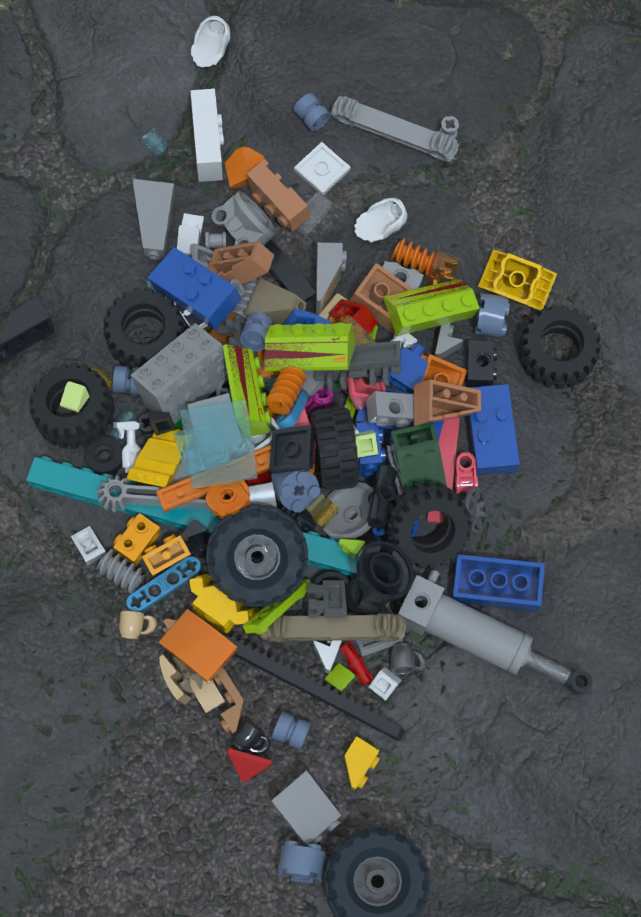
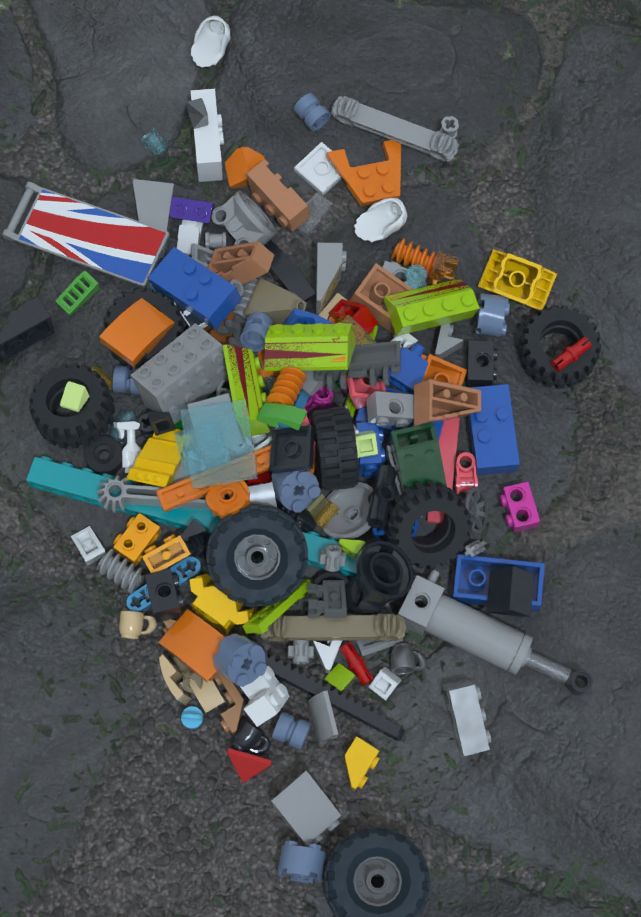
(82, 298): none -> bright green slope
(88, 235): none -> flag
(136, 331): none -> orange slope
(164, 607): none -> black brick
(191, 210): none -> dark purple bracket
(192, 717): none -> medium azure tile
(197, 113): none -> dark grey slope
(240, 660): none -> sand blue brick
(265, 697): none -> white brick
(281, 413): none -> bright green slope
(301, 652): none -> light grey gear
(322, 717): none -> light grey slope
(332, 558): none -> light grey gear
(371, 181): none -> orange wing
(416, 281): none -> clear light blue brick
(467, 716): none -> light grey wedge
(475, 548): none -> light grey axle
(510, 592): none -> black slope
(525, 507): none -> dark pink brick
(571, 354): none -> red pin

